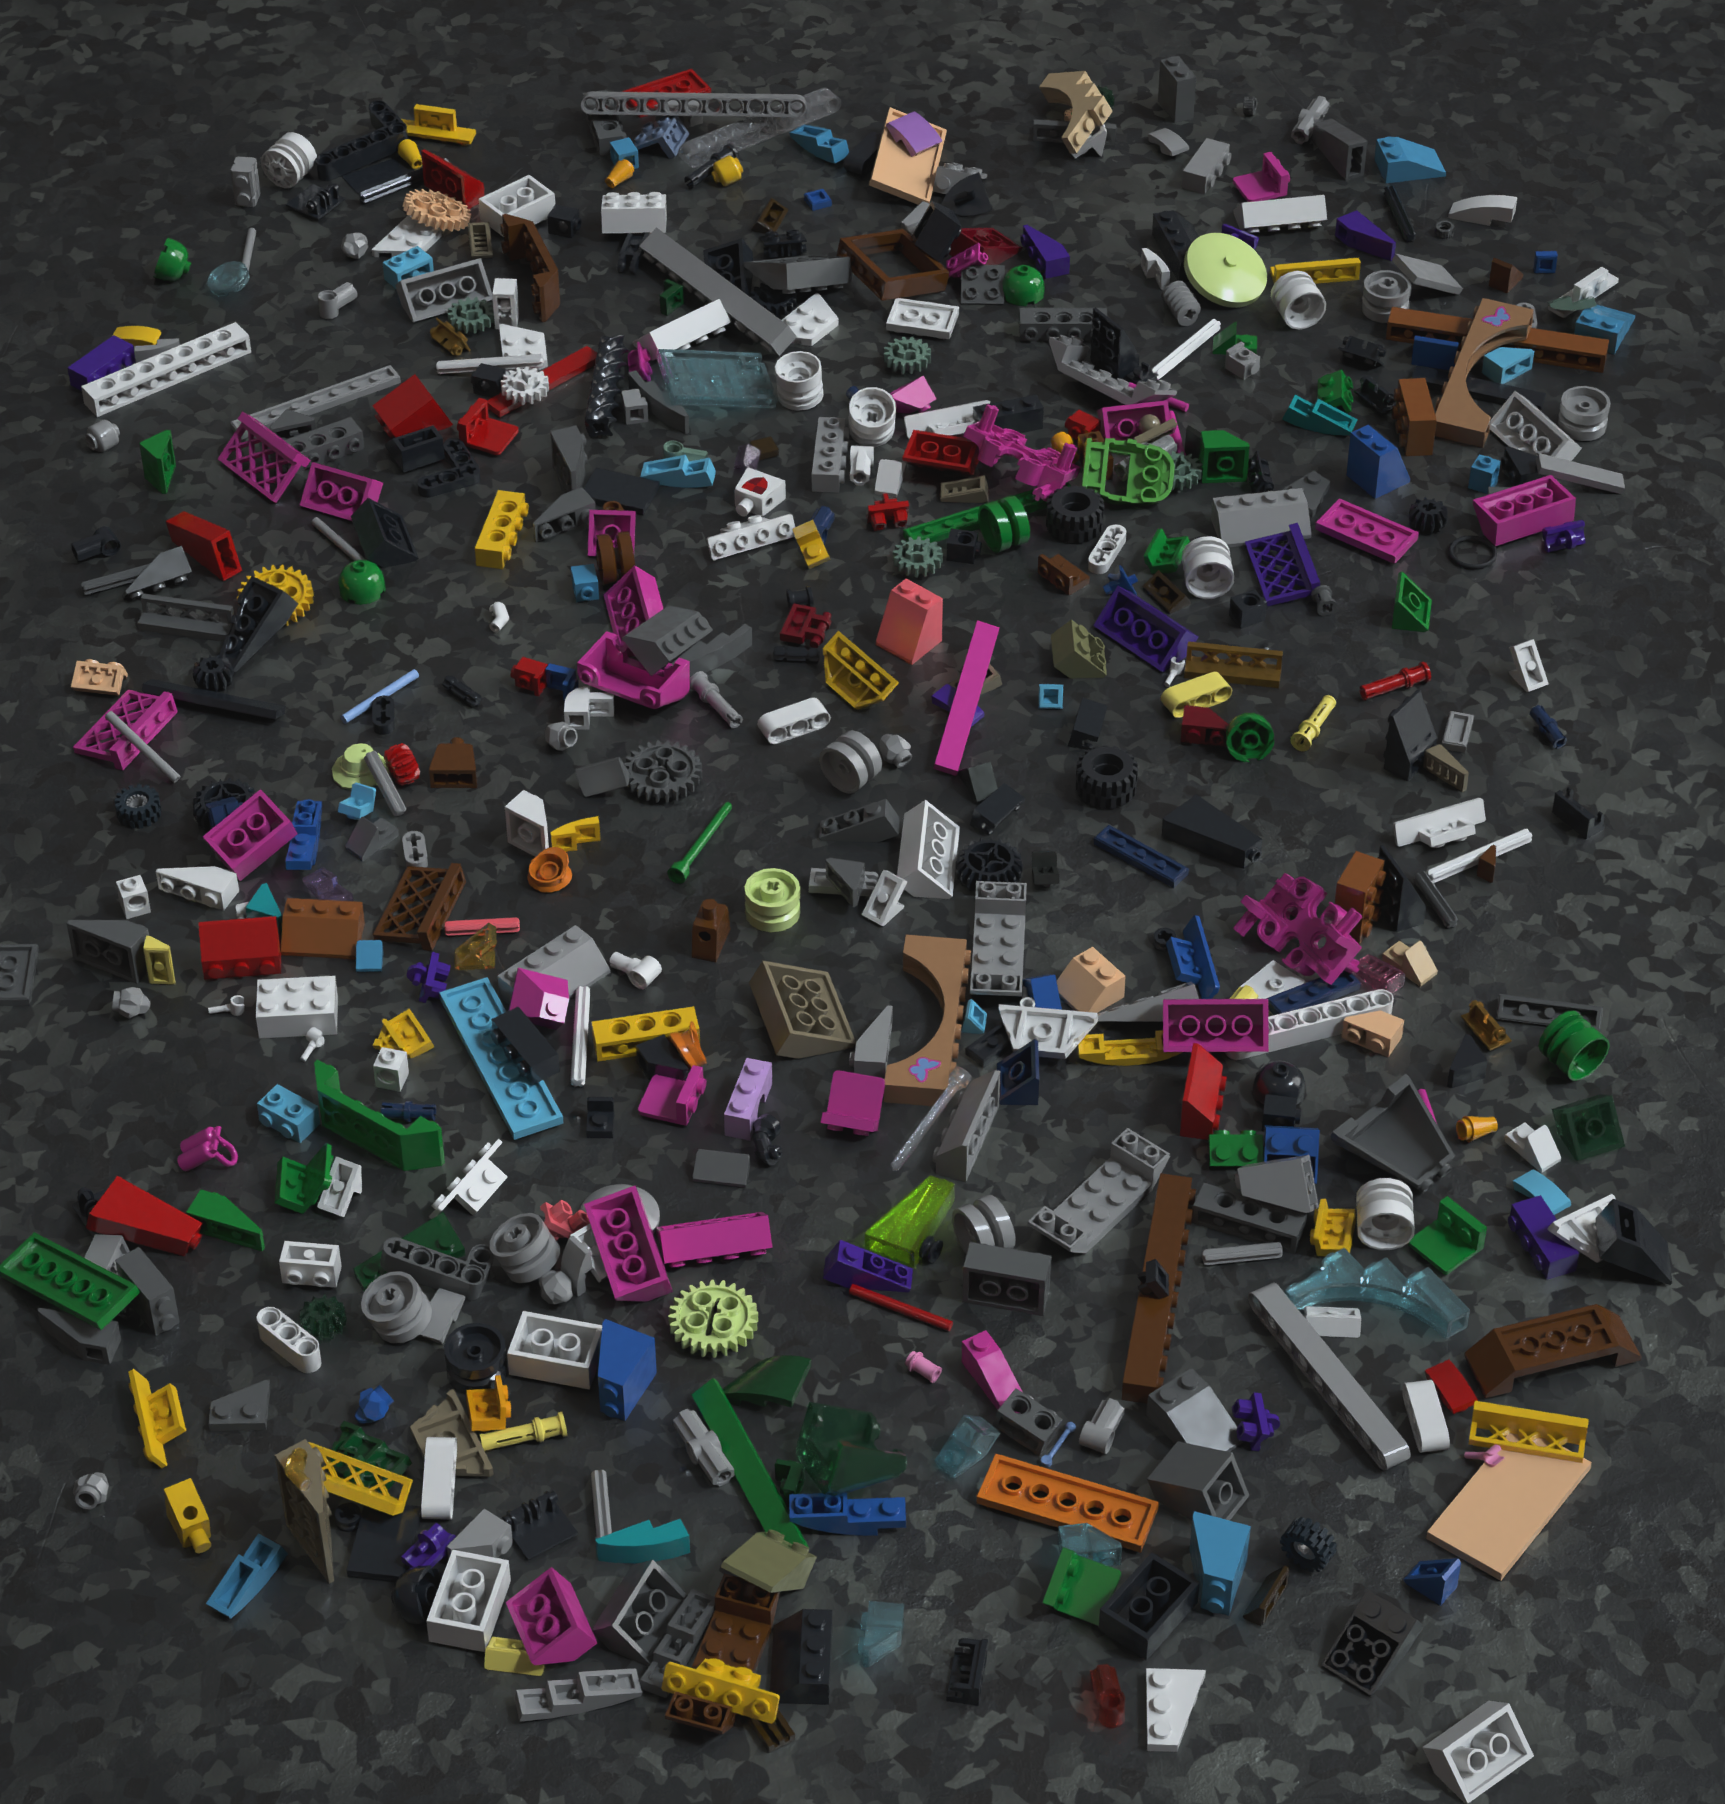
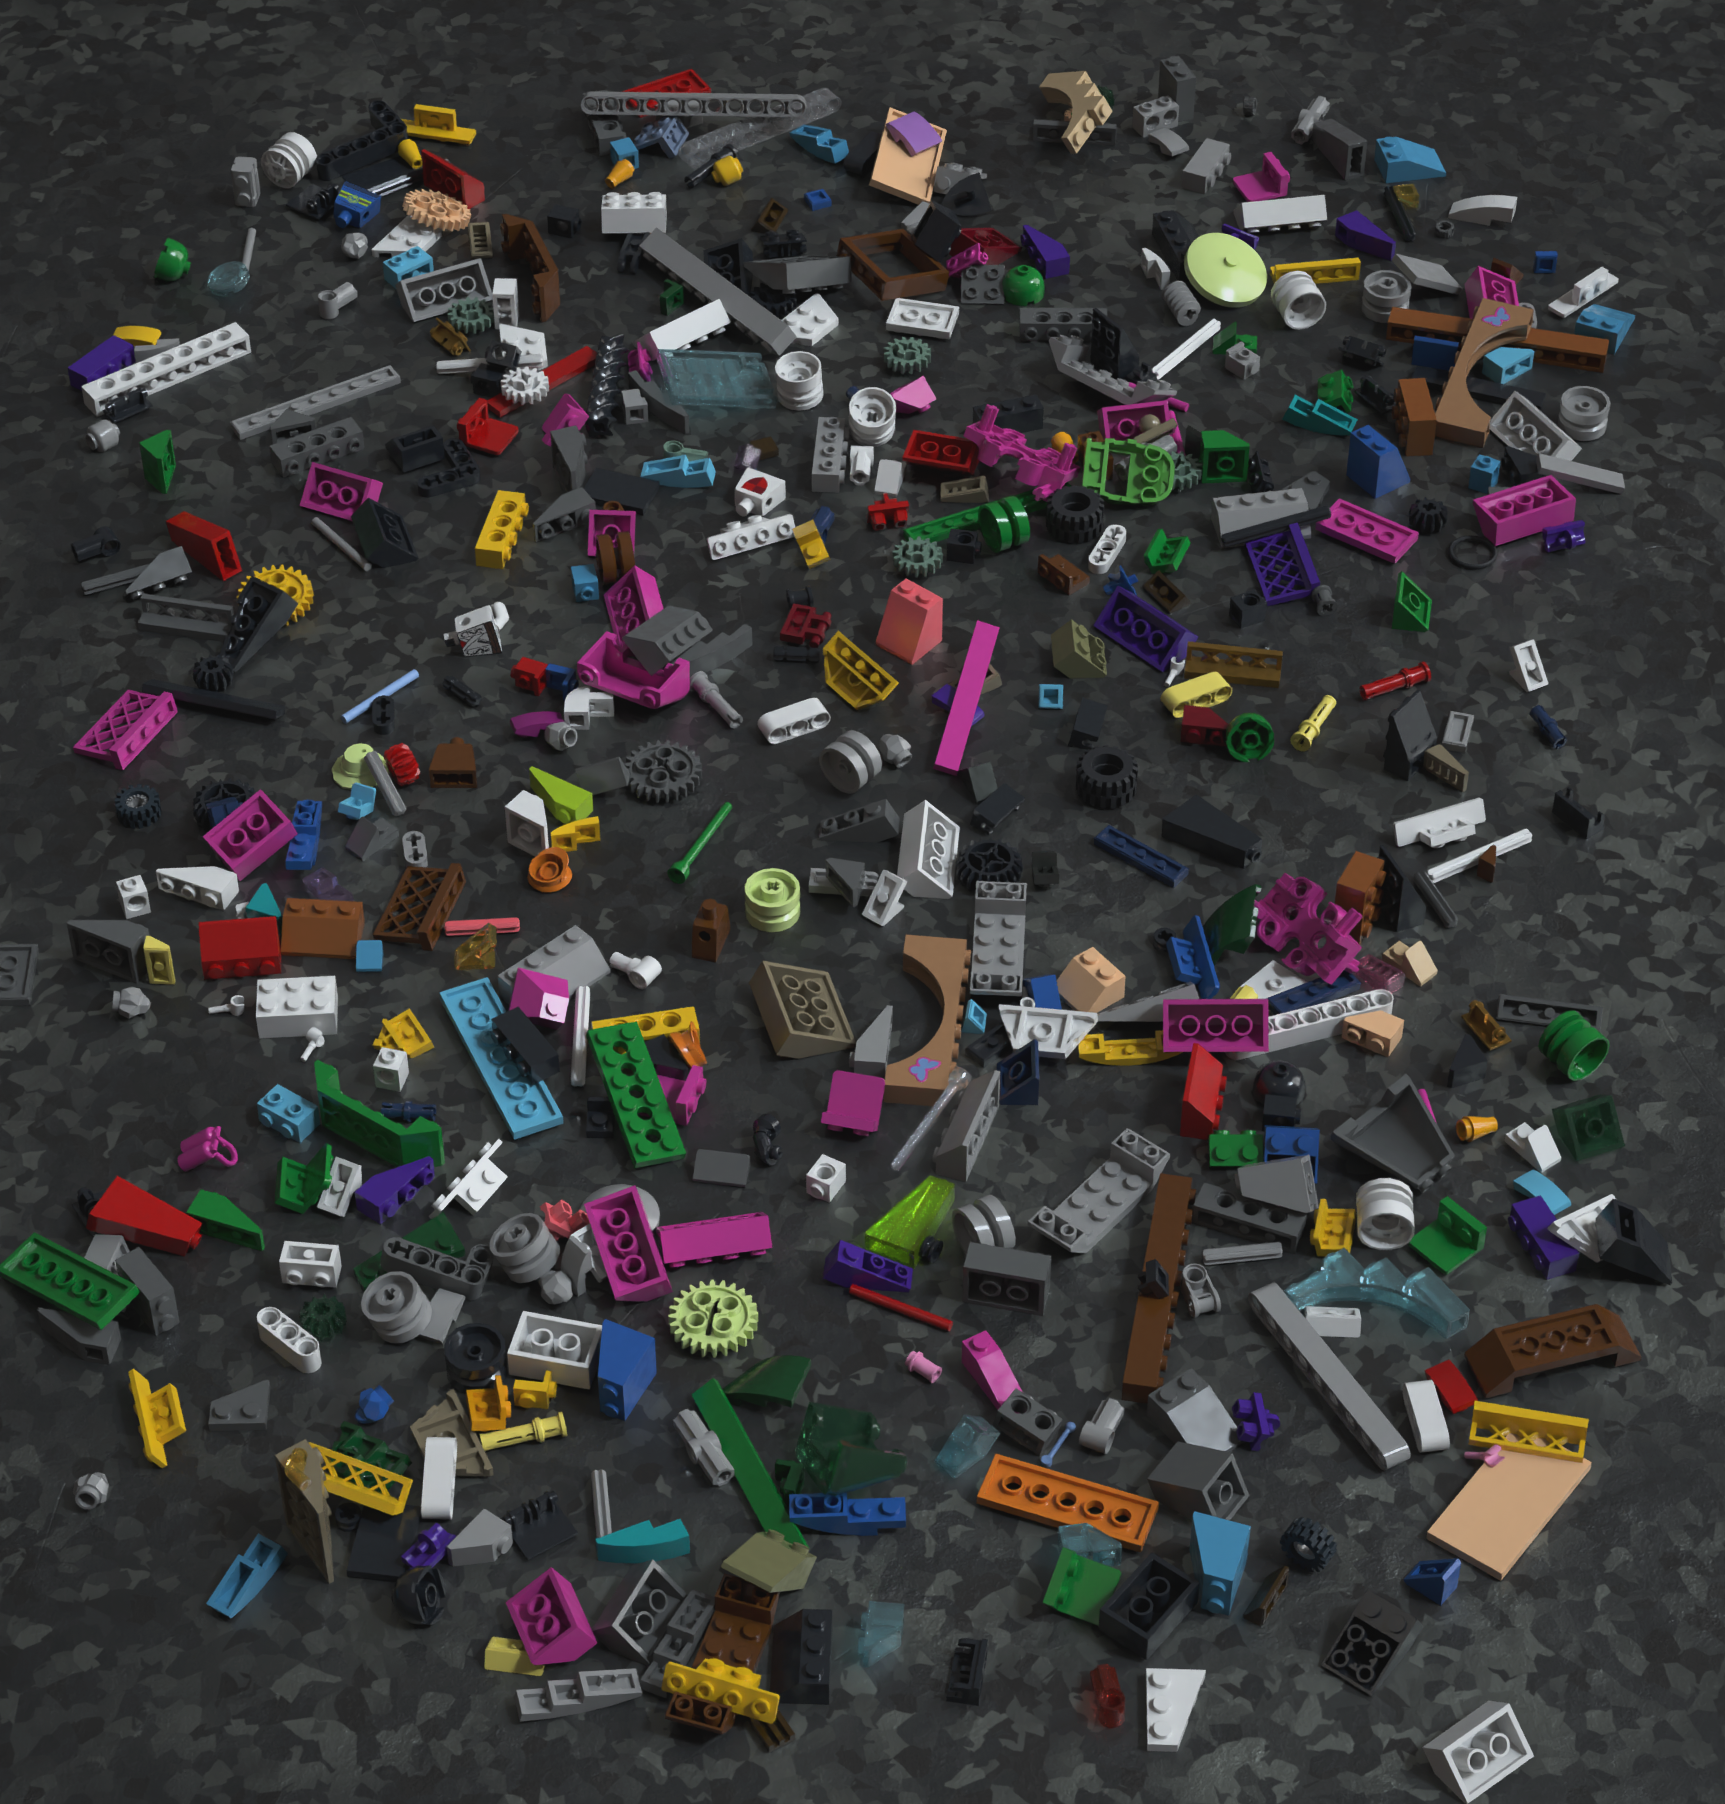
(98, 677): light nougat bracket -> none
(120, 408): none -> black hinge
(142, 746): light grey bar -> none
(188, 1515): yellow torso -> none
(270, 440): dark pink fence -> none
(355, 206): none -> blue torso
(361, 582): green cylinder -> none
(388, 1191): none -> dark purple slope
(409, 409): red slope -> none
(425, 975): dark purple hips -> none
(468, 1600): white brick -> none
(475, 633): none -> white torso
(511, 359): none -> black brick
(522, 199): white brick -> none
(531, 723): none -> magenta slope
(535, 1394): none -> yellow bracket
(562, 798): none -> lime slope
(564, 415): none -> dark pink bracket
(626, 1106): none -> green plate
(749, 1091): lavender arch -> none
(825, 1178): none -> white brick
(943, 421): white bracket -> none
(1081, 423): red brick -> none
(1095, 140): white slope -> none
(1155, 115): none -> light grey brick
(1199, 1290): none -> light grey piece
(1207, 567): white wheel -> none
(1233, 923): none -> dark green slope
(1275, 526): none -> black axle
(1407, 194): none -> clear yellow slope
(1491, 286): none -> dark pink slope
(1566, 303): sand green slope -> none

